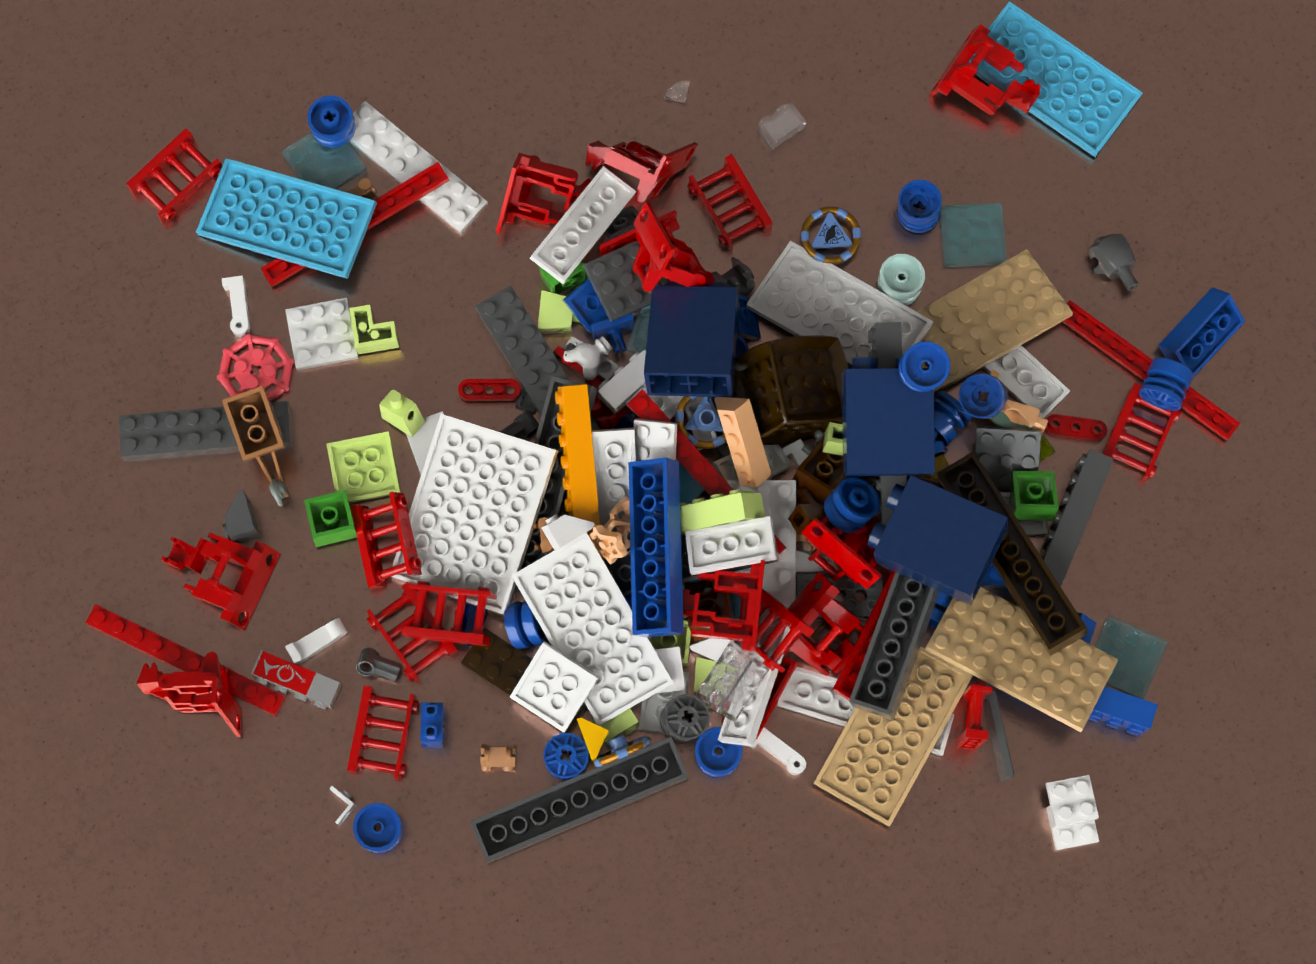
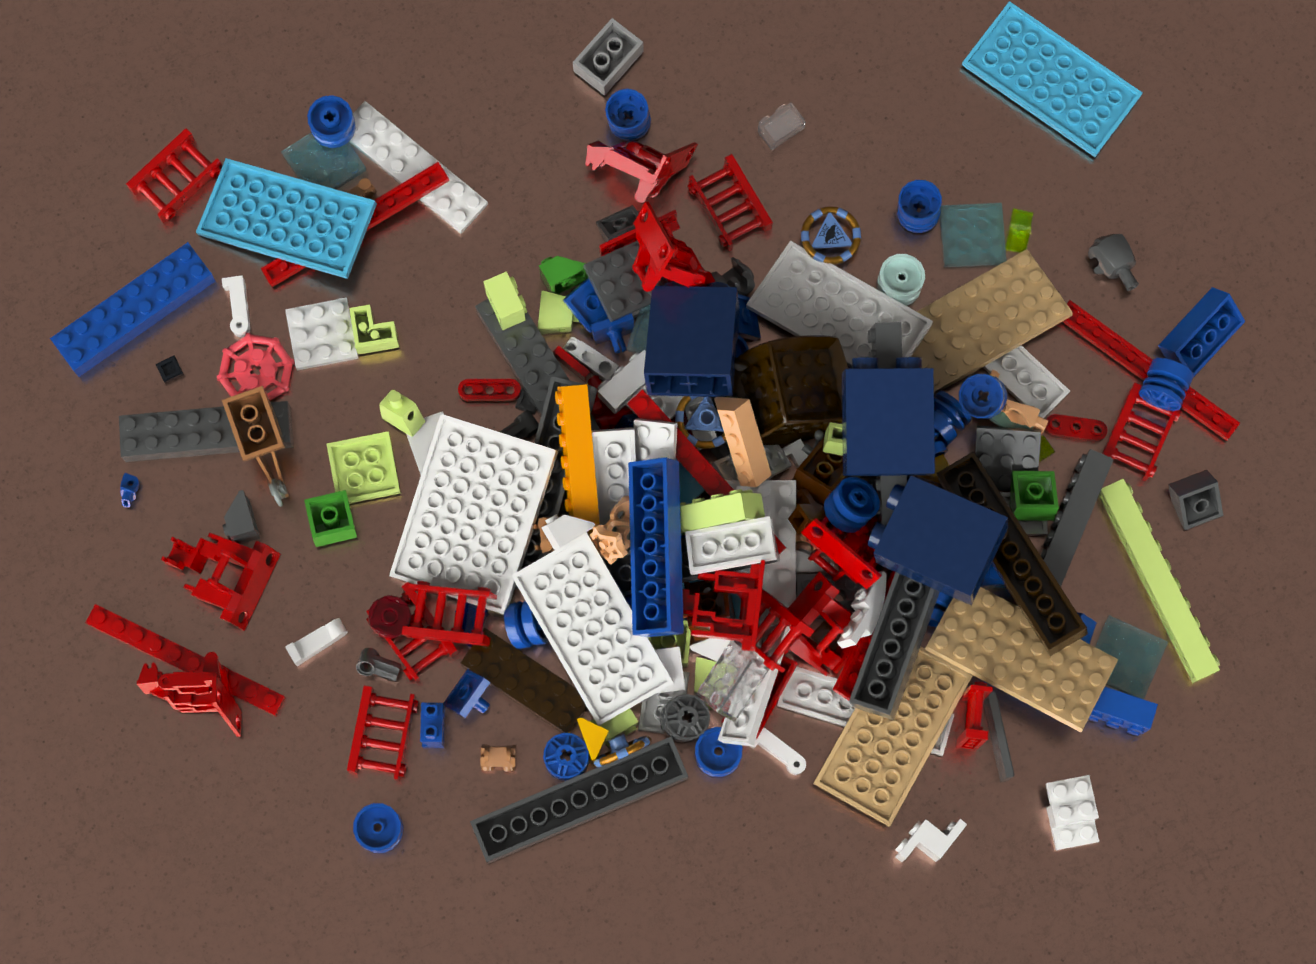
(128, 492): none -> blue piece
(133, 309): none -> blue brick
(169, 369): none -> black tile
(296, 679): brick -> none
(346, 798): white bracket -> none
(368, 546): red fence -> none
(389, 616): none -> dark red tile
(468, 695): none -> blue tile
(504, 299): none -> yellowish green brick
(518, 197): red container -> none
(554, 687): white plate -> none
(583, 225): white plate -> none
(588, 356): white animal -> none
(608, 56): none -> light grey brick
(628, 104): none -> blue wheel
(678, 91): clear tile -> none
(867, 607): none -> white slope
(930, 839): none -> white bracket
(933, 357): blue wheel -> none
(960, 75): red container -> none
(1019, 230): none -> clear neon green slope
(1158, 581): none -> yellowish green brick
(1196, 499): none -> dark grey slope

